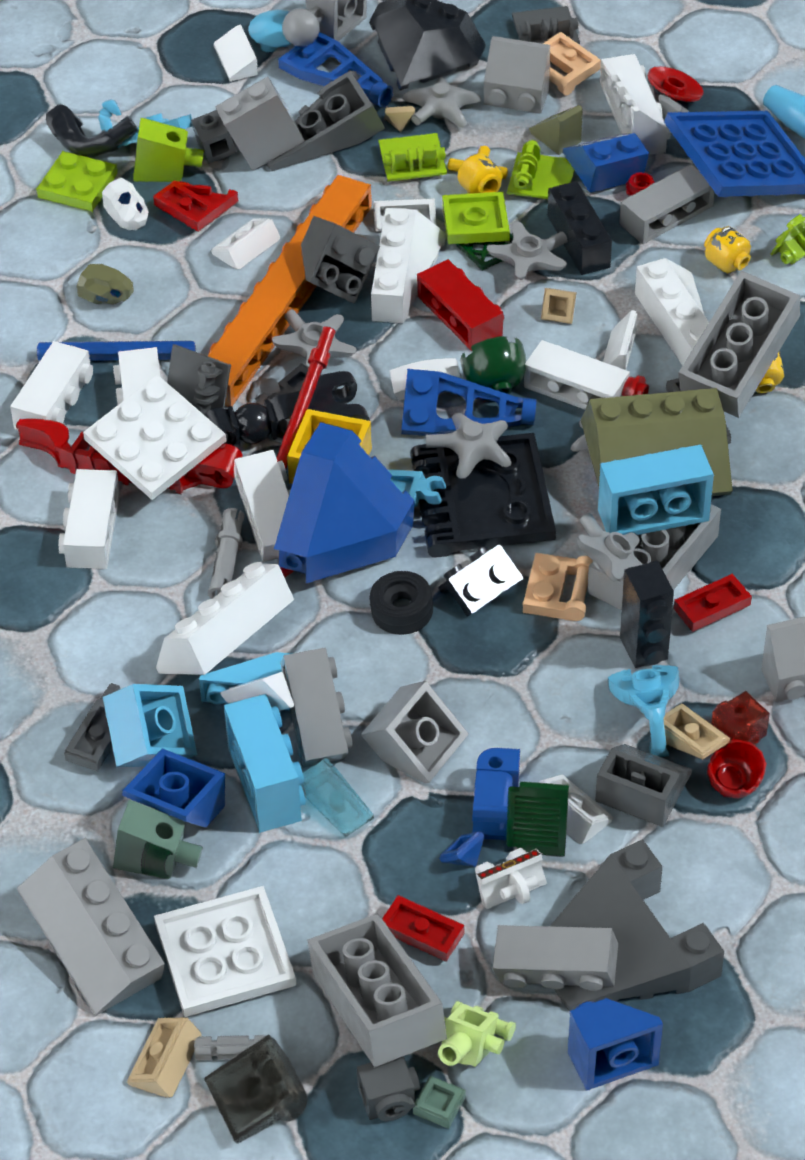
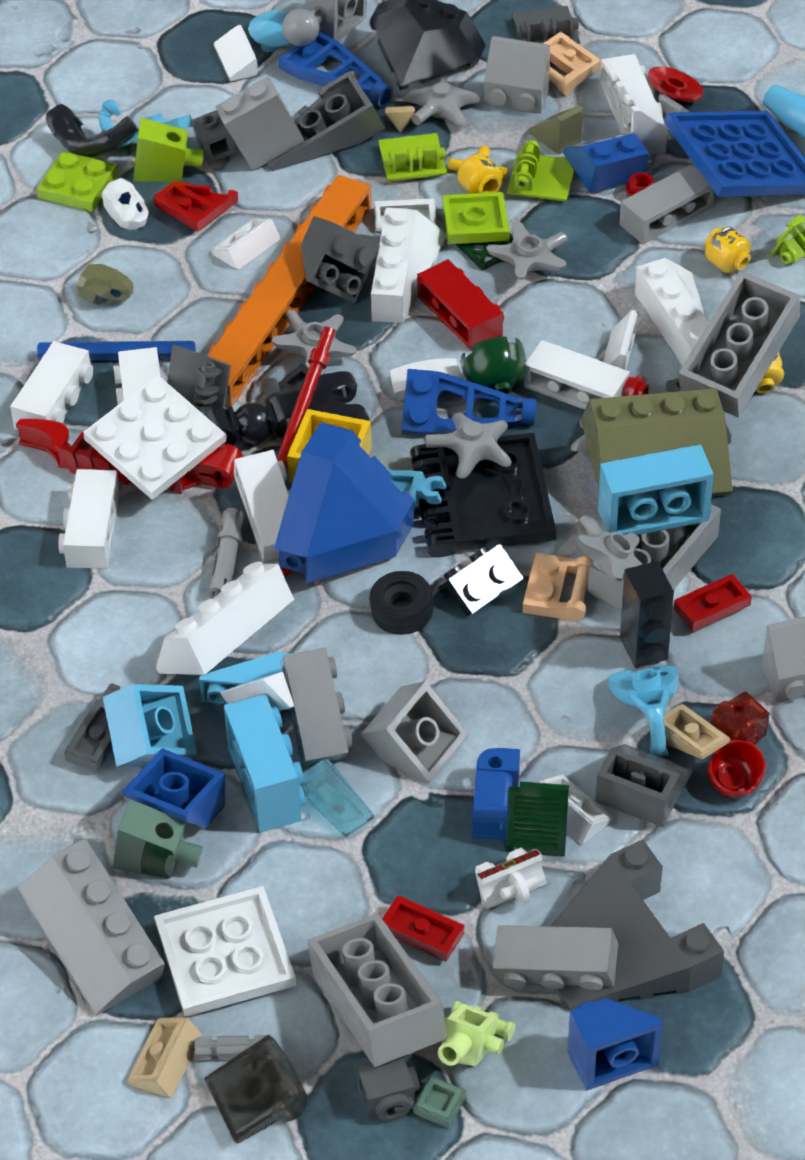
(464, 850): blue slope -> none
(558, 305): tan slope -> none
(586, 236): black brick -> none

